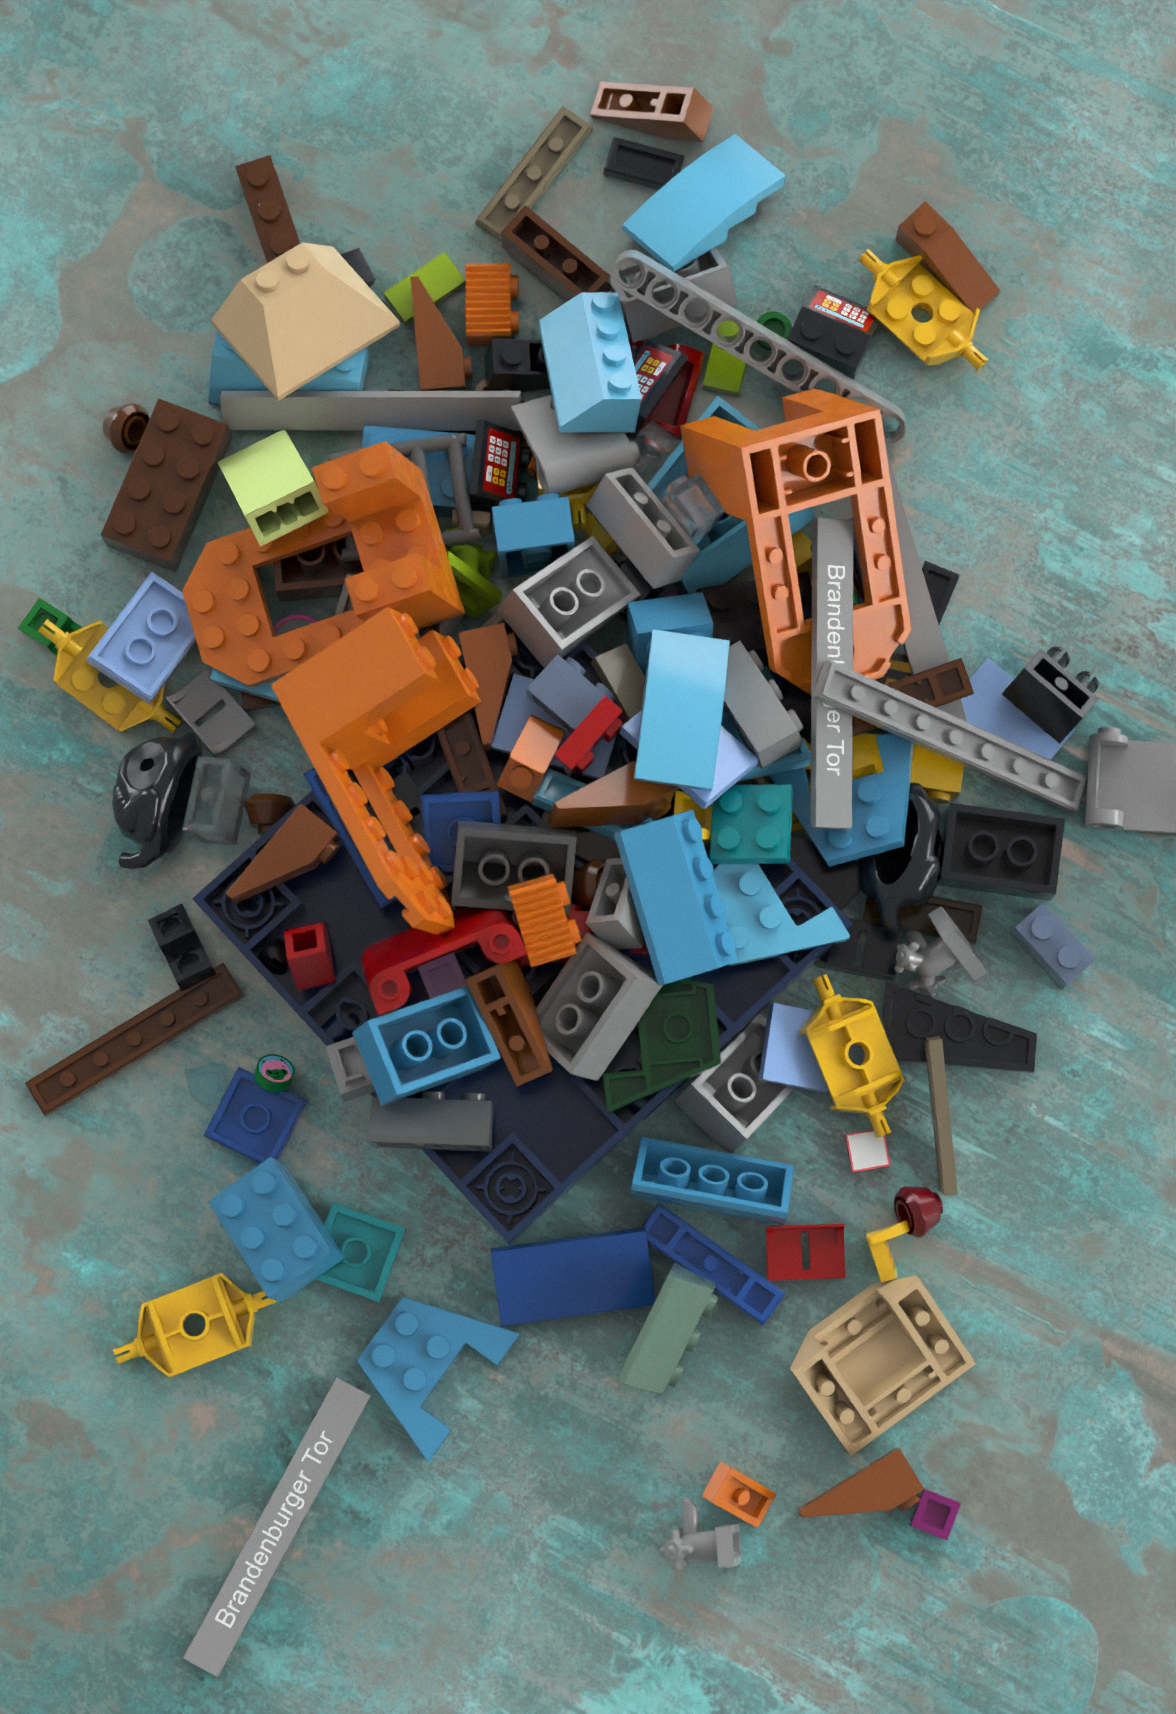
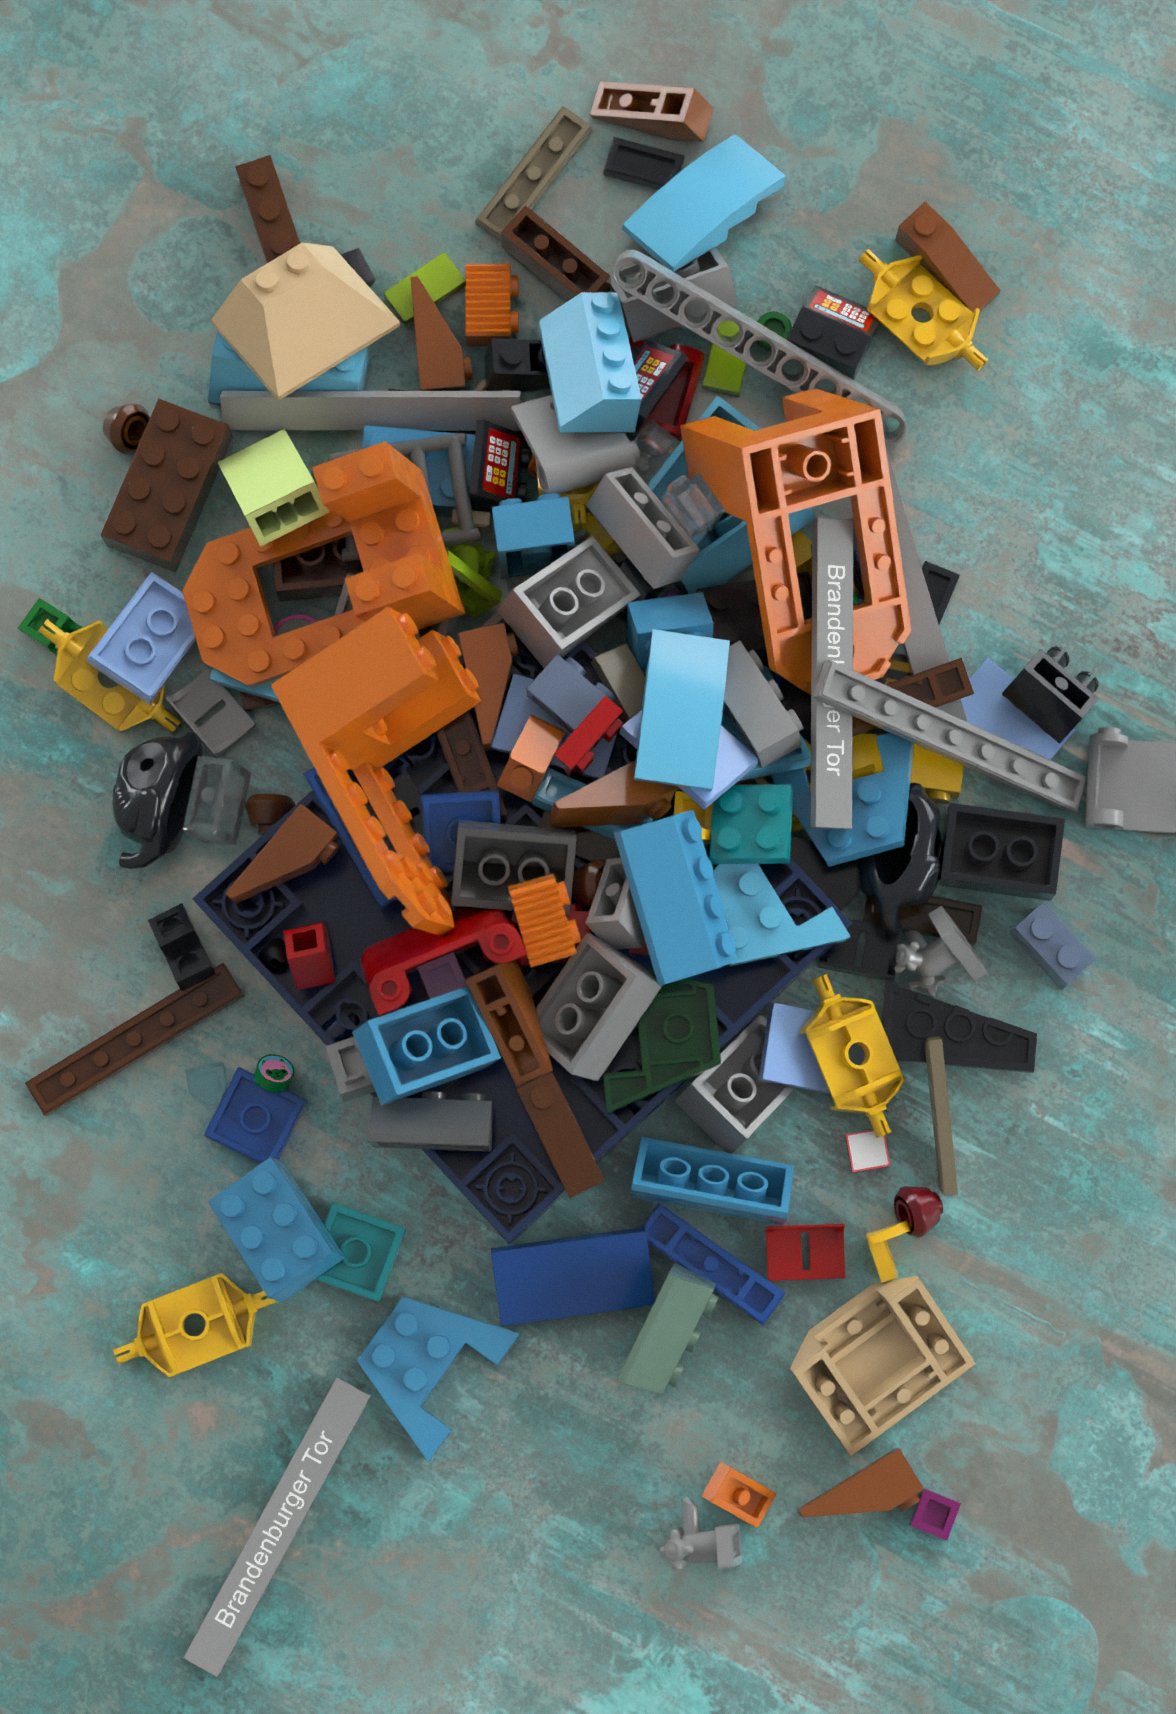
(560, 1134): none -> reddish brown slope

